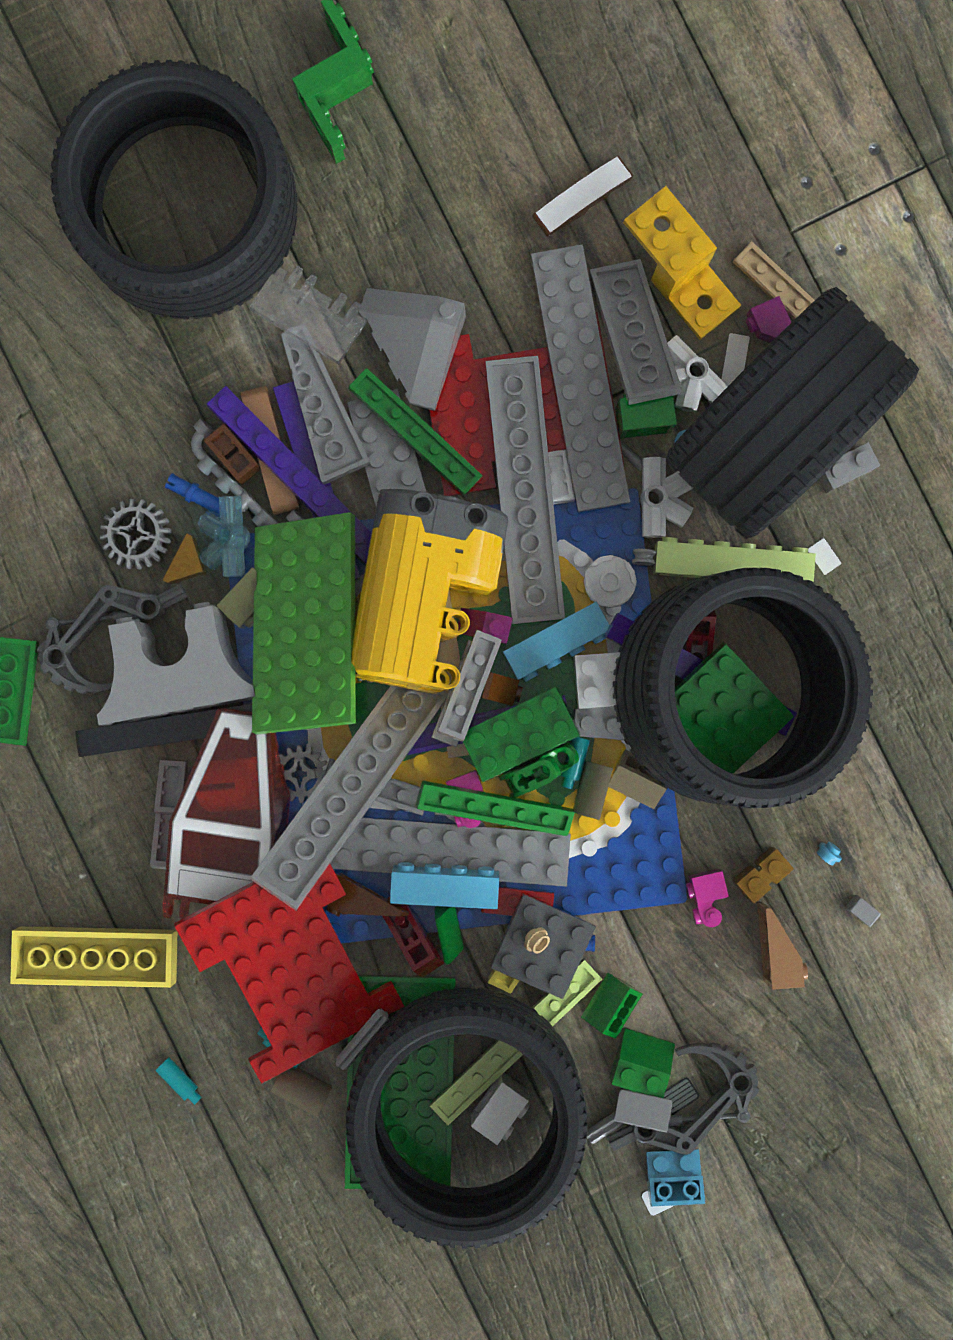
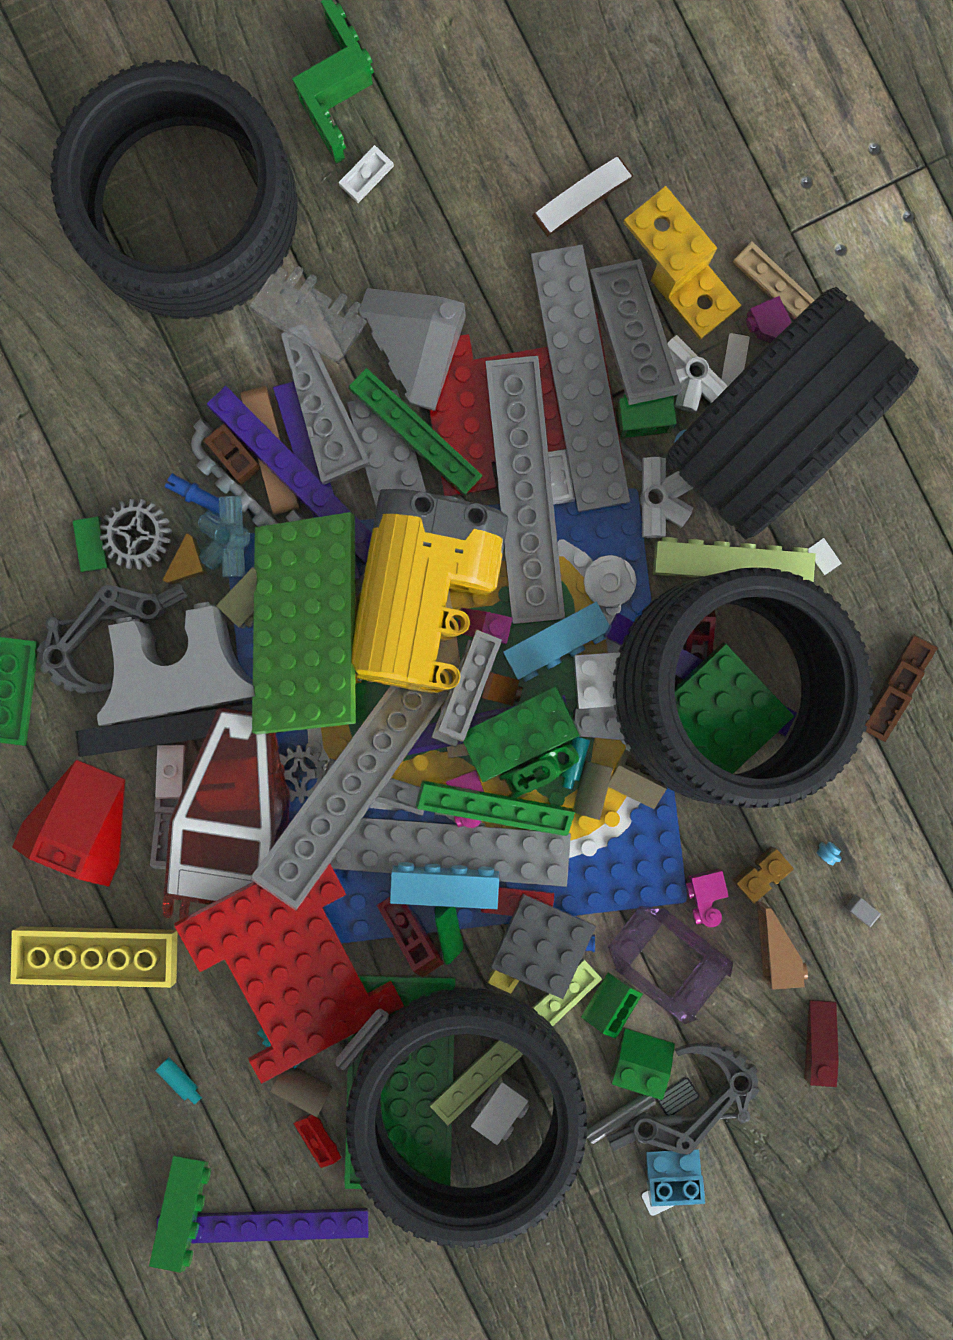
(77, 825): none -> red wedge
(89, 544): none -> green tile
(170, 771): none -> white plate
(179, 1213): none -> green brick
(282, 1225): none -> dark purple plate
(317, 1140): none -> red plate
(362, 901): reddish brown slope -> none
(366, 174): none -> white plate
(536, 940): tan plate -> none
(643, 1110): light grey slope -> none
(644, 557): light grey bush -> none
(697, 986): none -> clear purple wedge
(822, 1044): none -> dark red slope
(850, 467): light grey brick -> none
(899, 687): none -> reddish brown slope

